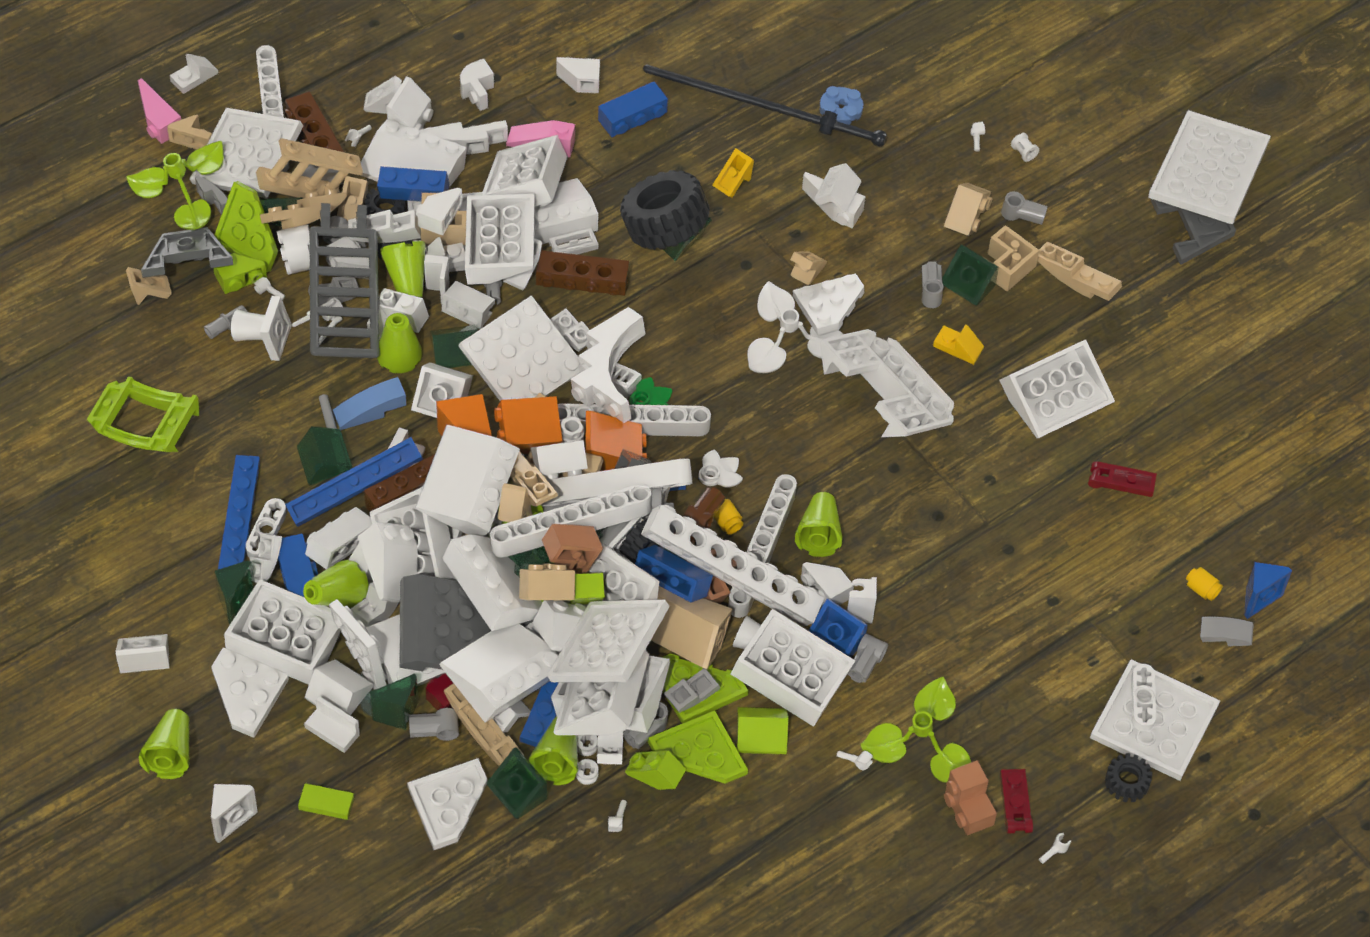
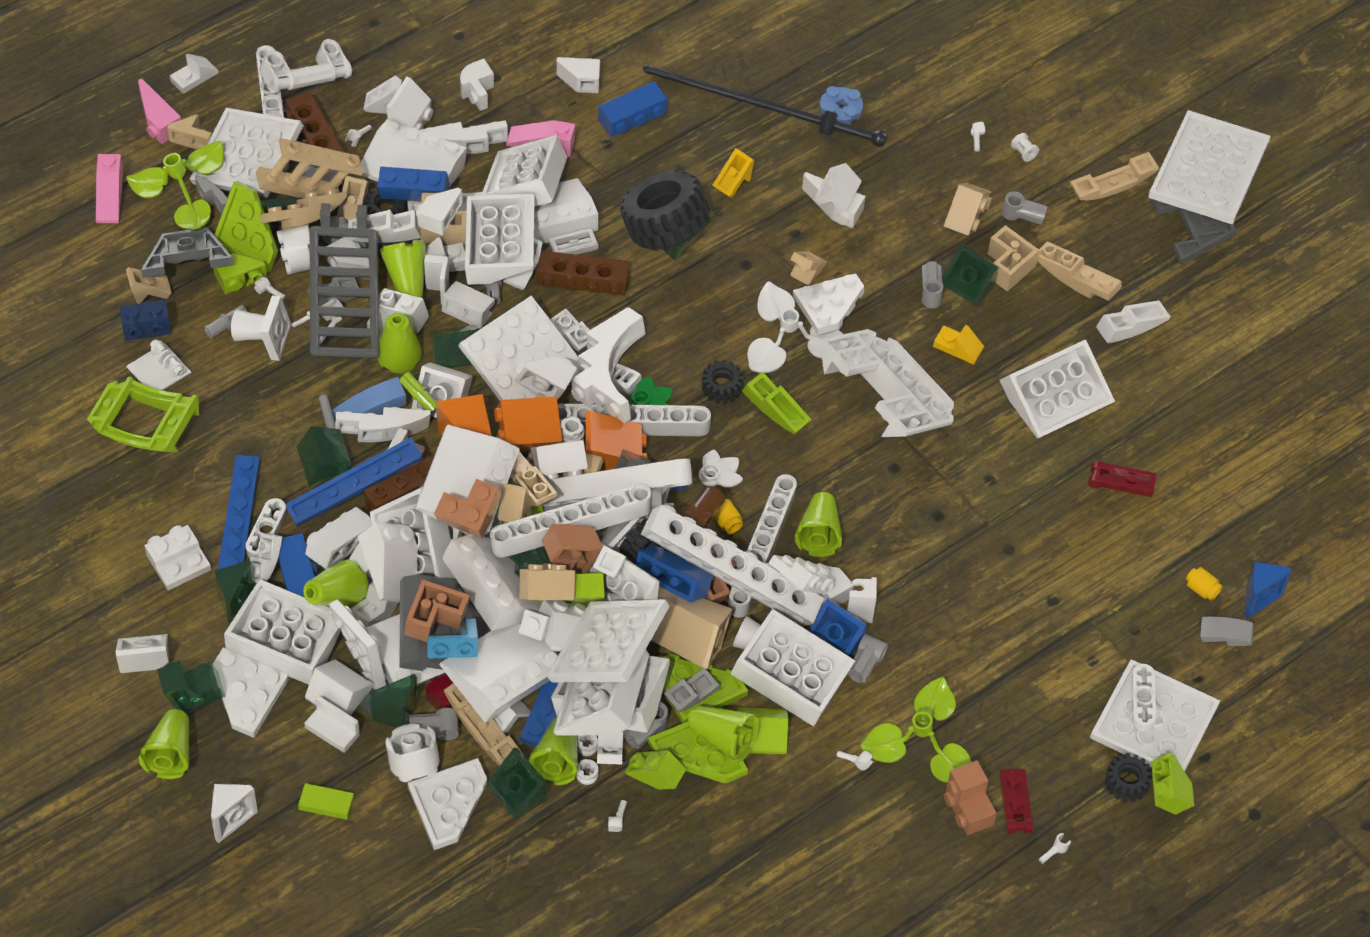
(108, 188): none -> bright pink slope
(145, 320): none -> dark blue brick
(159, 367): none -> white hinge
(177, 556): none -> white plate
(192, 687): none -> clear green brick
(331, 66): none -> white piece
(382, 427): none -> white slope
(412, 752): none -> white brick
(418, 392): none -> lime axle
(432, 605): none -> nougat brick
(455, 645): none -> dark azure bracket
(470, 514): none -> nougat brick
(534, 624): none -> white plate
(547, 376): none -> white slope
(609, 562): none -> white plate
(722, 371): none -> black tyre
(726, 729): none -> lime cone
(776, 403): none -> lime slope
(804, 574): none -> white plate
(1115, 181): none -> tan slope
(1132, 321): none -> white slope
(1171, 785): none -> lime slope

